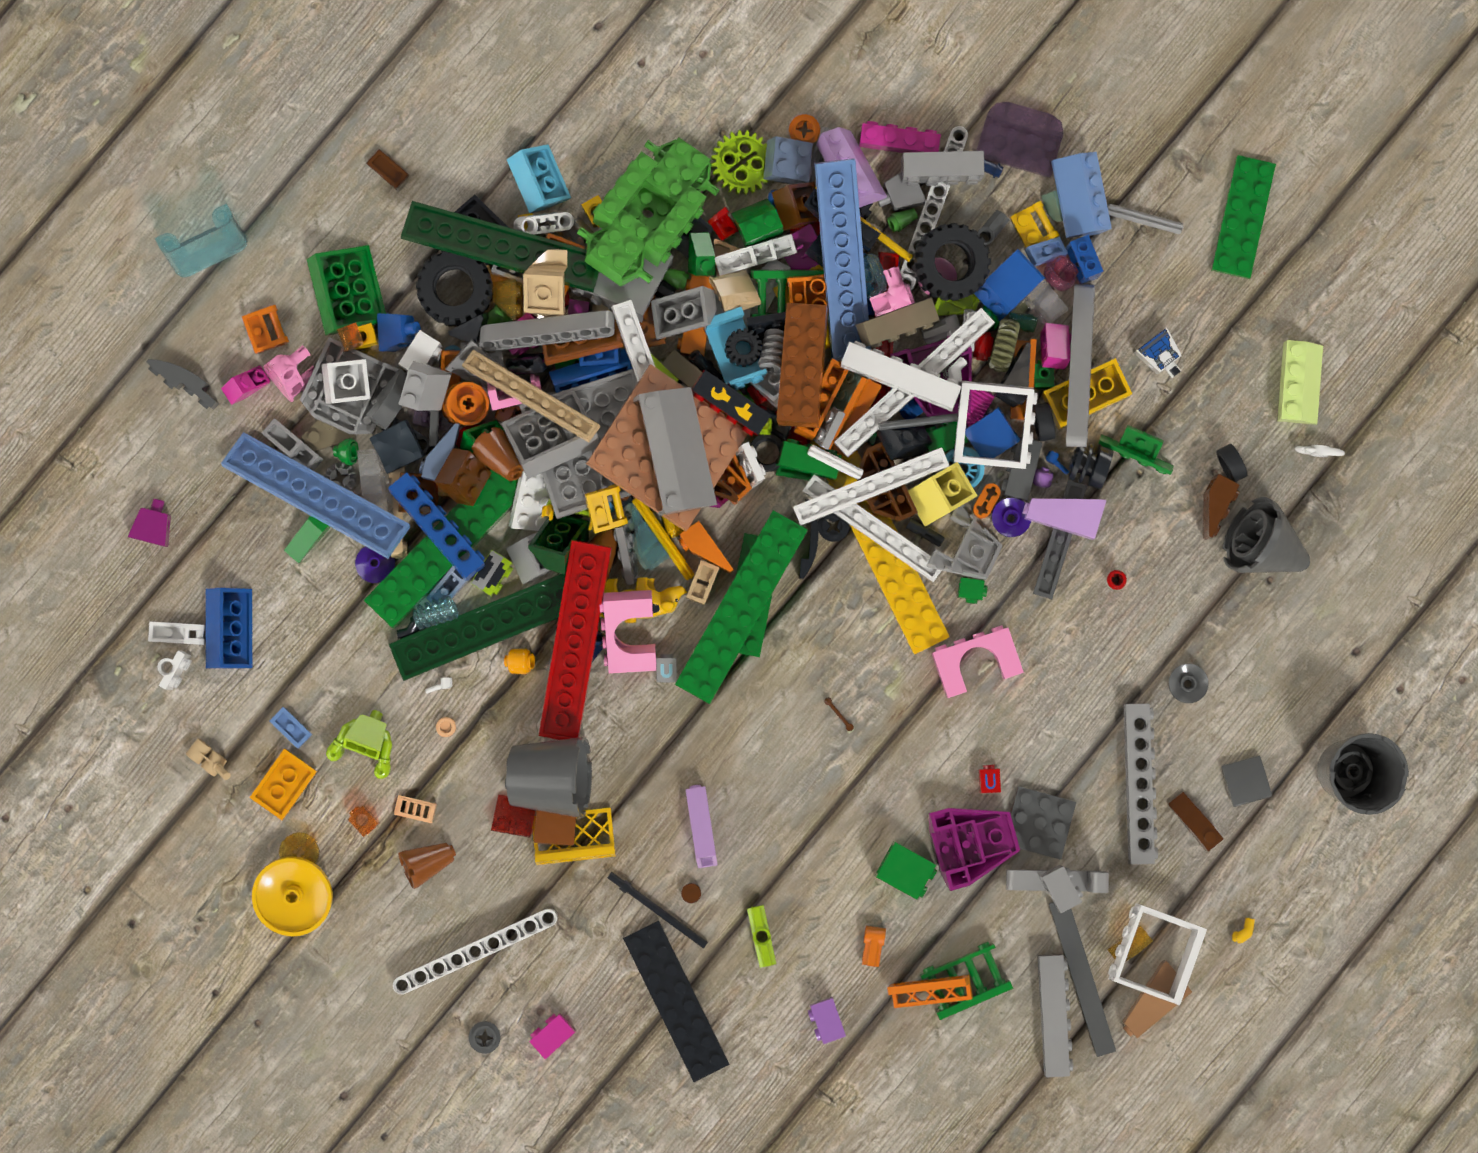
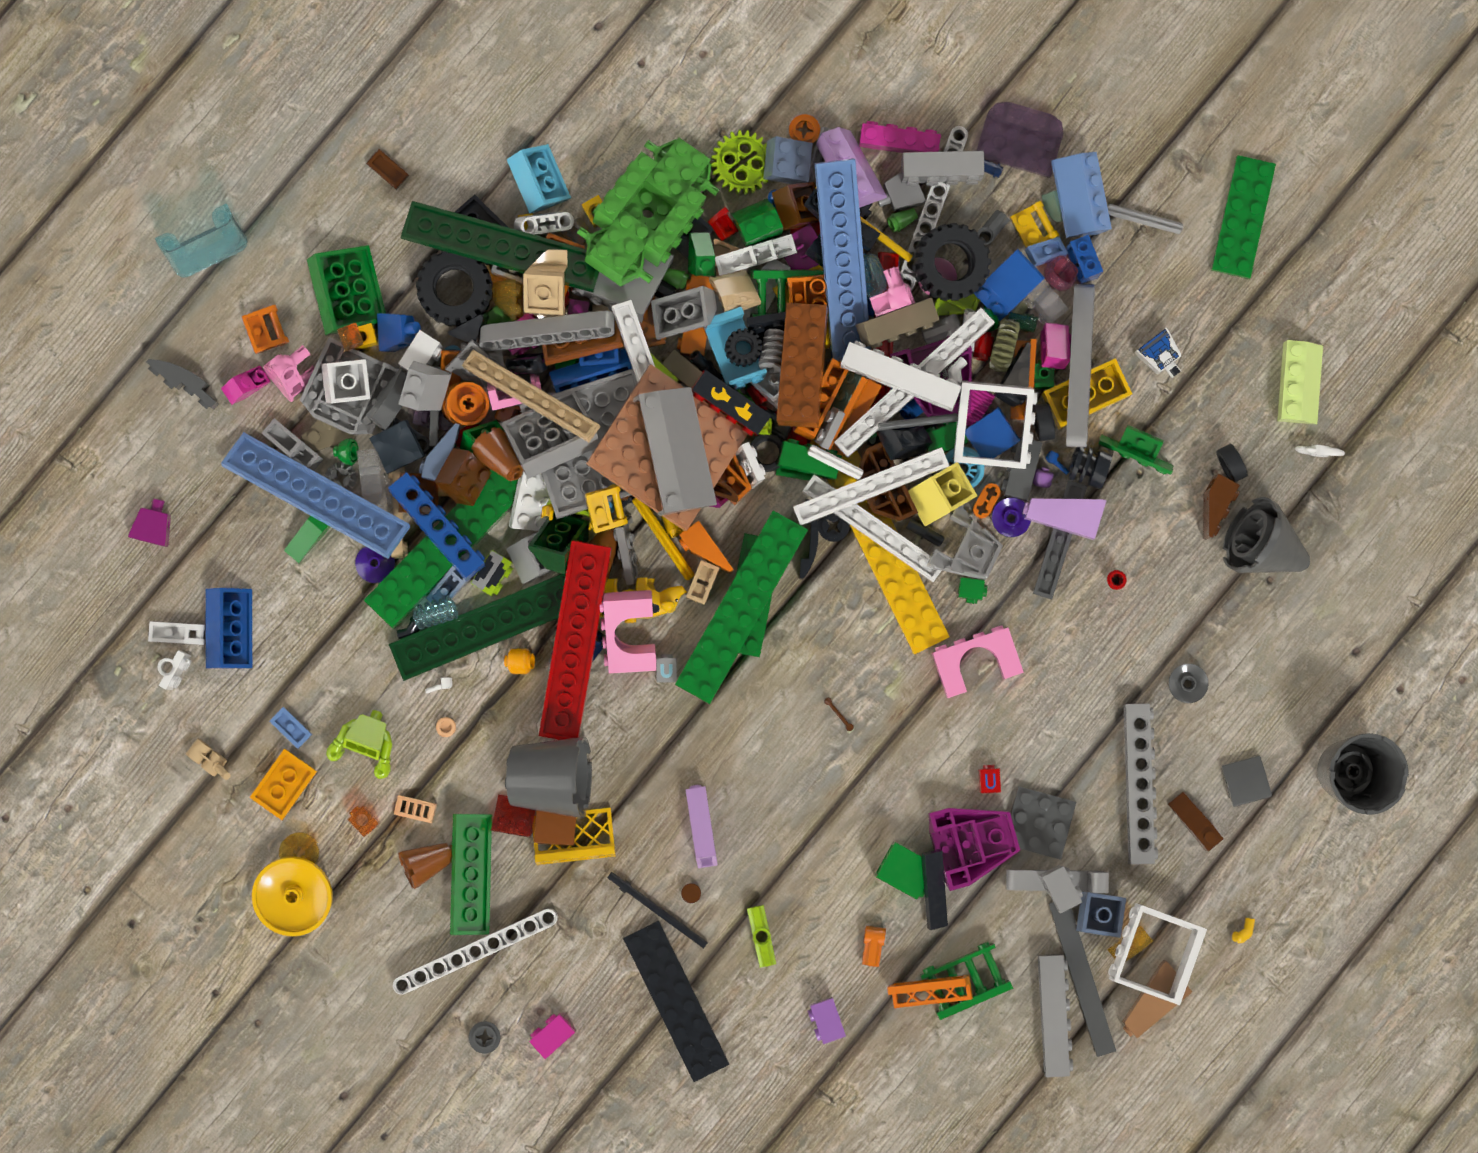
(471, 874): none -> green plate
(649, 548): clear light blue slope -> none
(934, 889): none -> black tile
(1101, 914): none -> sand blue brick

